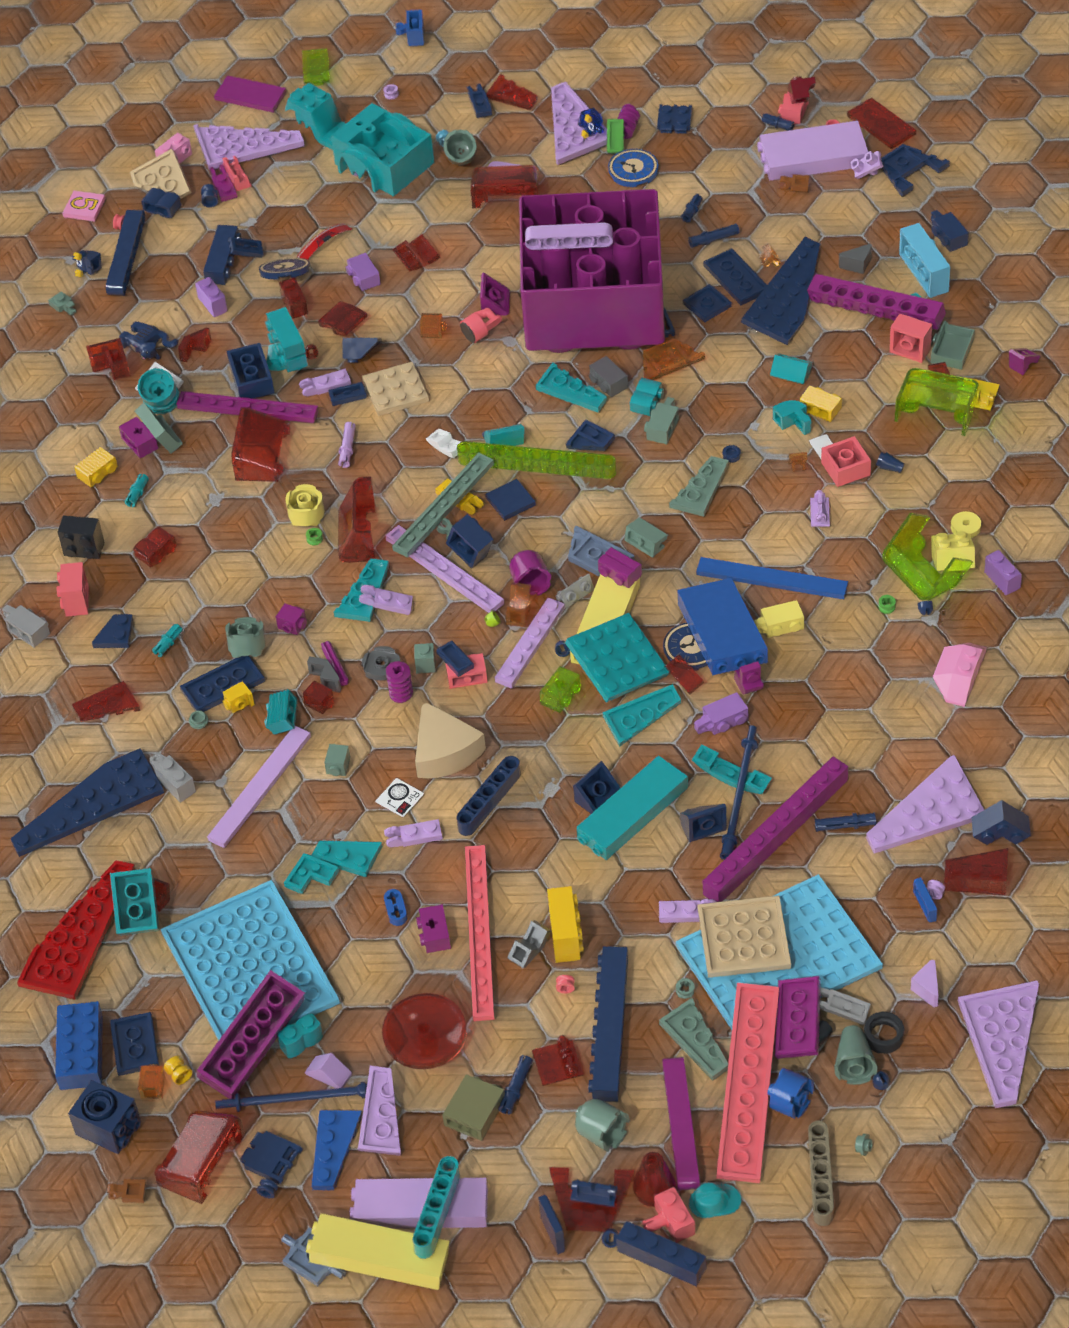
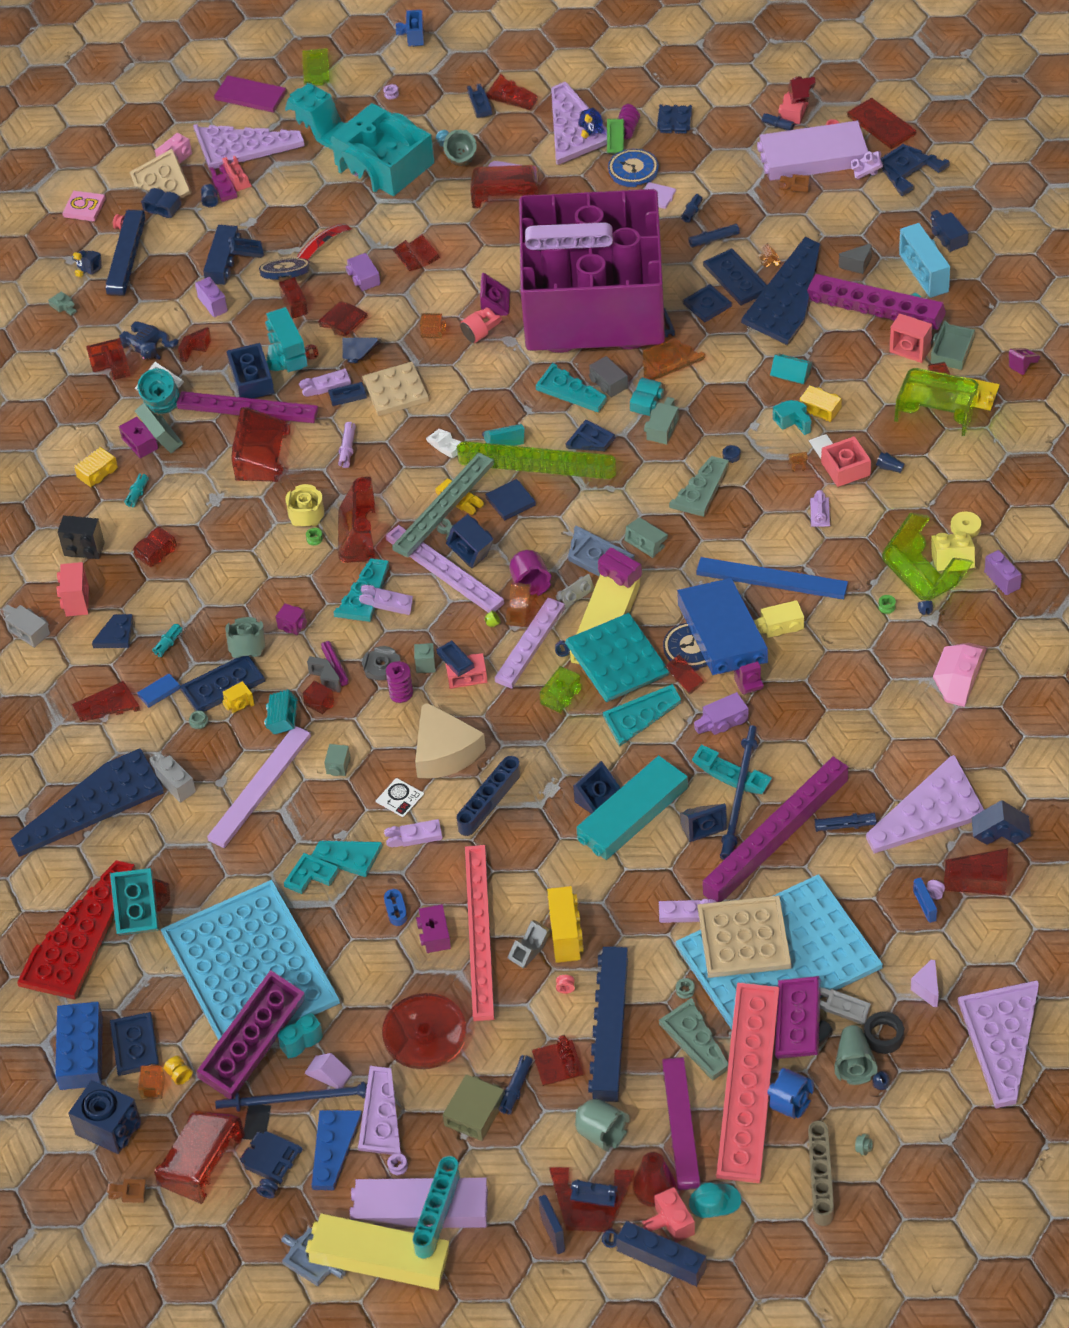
(158, 690): none -> blue tile
(256, 1120): none -> black sticker
(402, 1168): none -> lavender bush
(664, 194): none -> lavender piece

